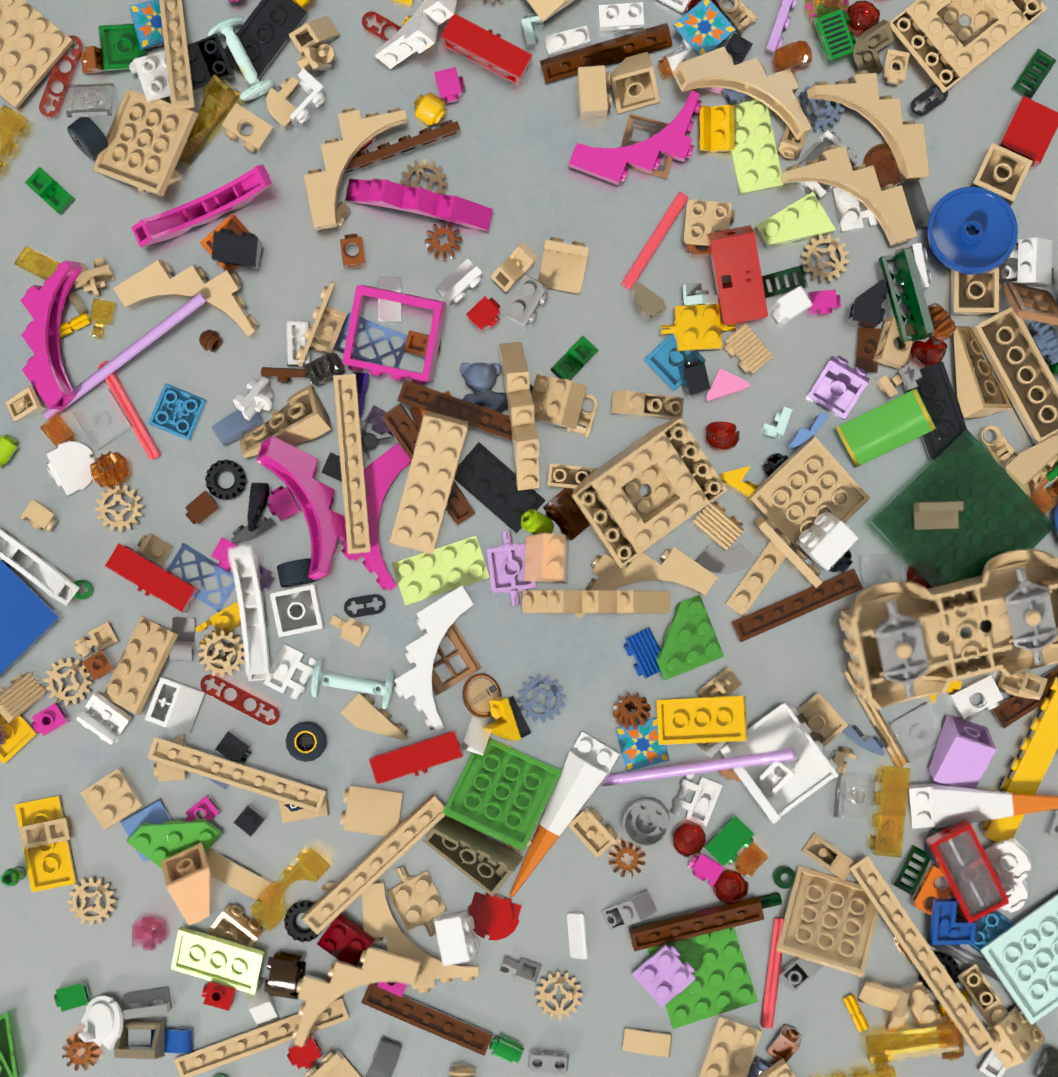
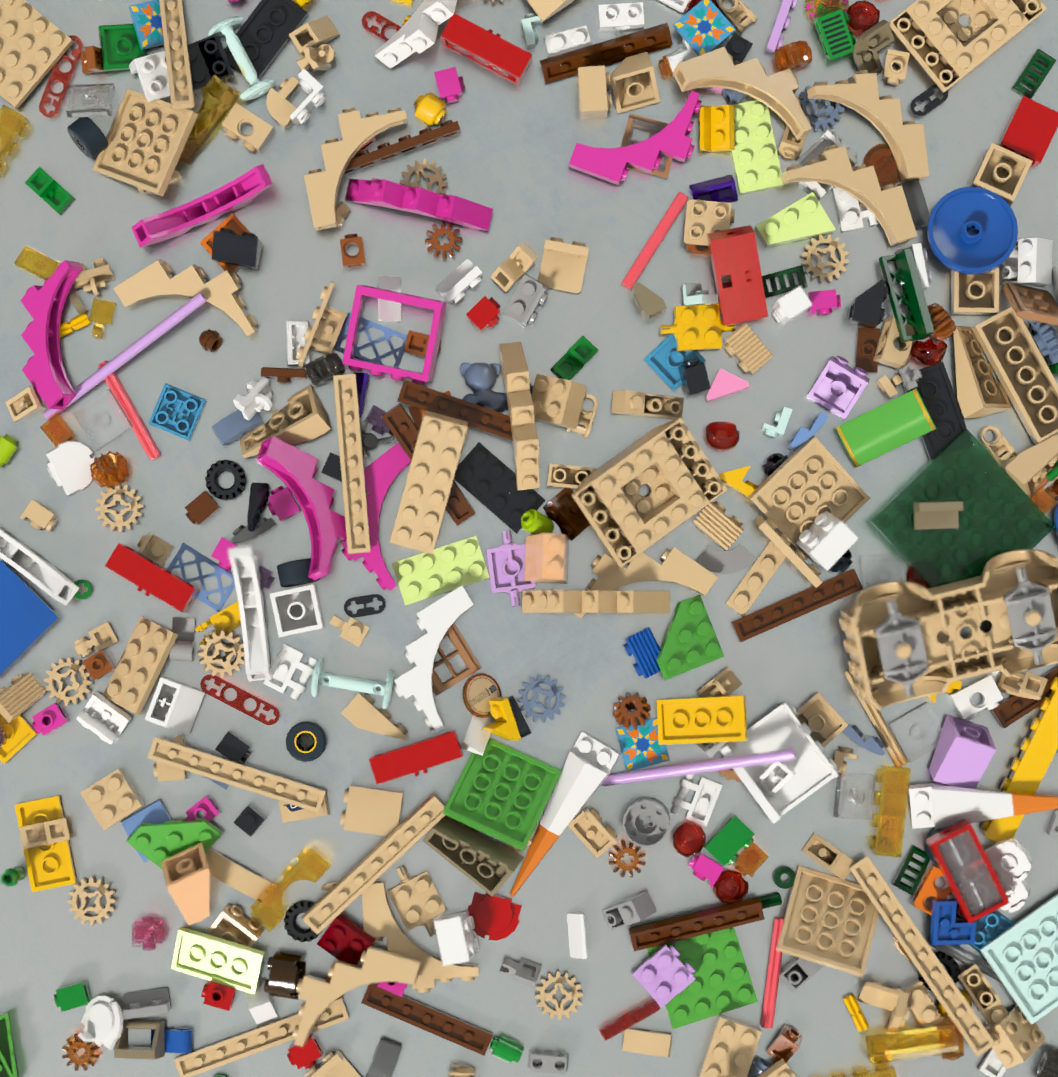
(629, 1019): none -> clear red beam
(718, 190): none -> dark purple slope

